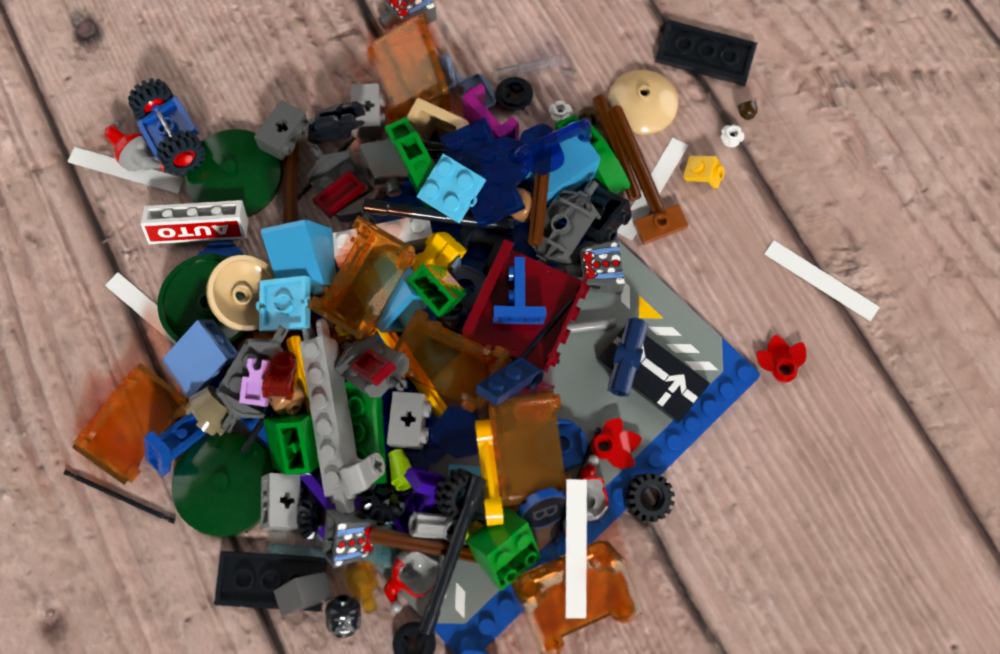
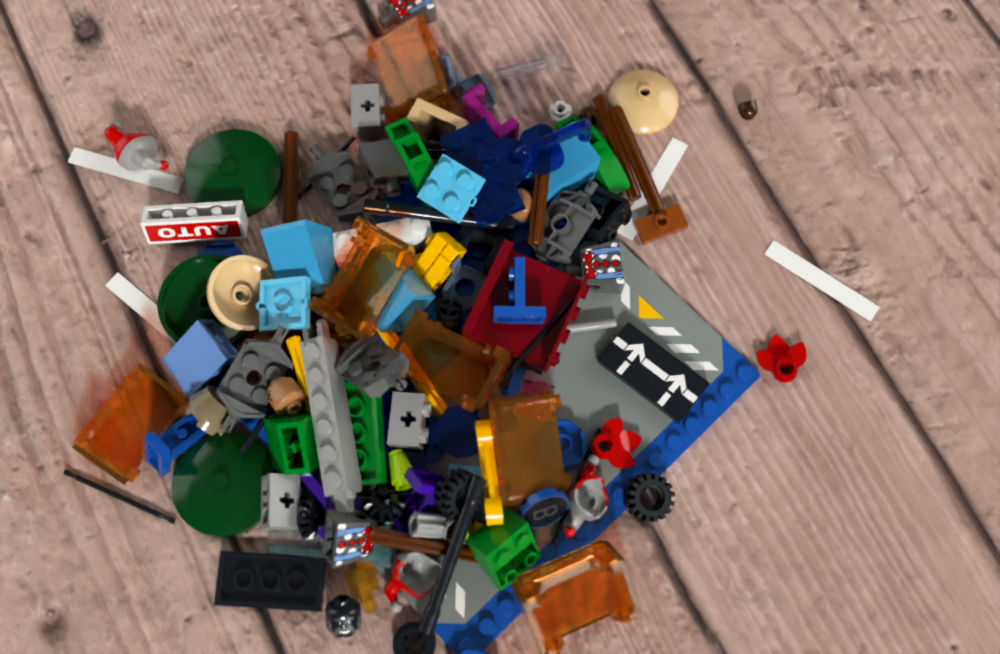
(166, 127): plate -> none
(252, 385): lavender plate -> none
(281, 376): clear red piece -> none
(282, 130): dark grey brick -> none
(303, 593): dark grey slope -> none
(335, 122): black plate -> none
(339, 194): dark red tile -> none
(361, 473): light grey piece -> none
(373, 367): dark red tile -> none
(439, 292): green torso -> none
(509, 381): dark blue plate -> none
(517, 85): black gear -> none
(576, 548): white sticker -> none
(628, 357): dark blue piece -> none
(704, 170): yellow bracket -> none
(706, 52): black tile -> none
(731, 141): white plate -> none

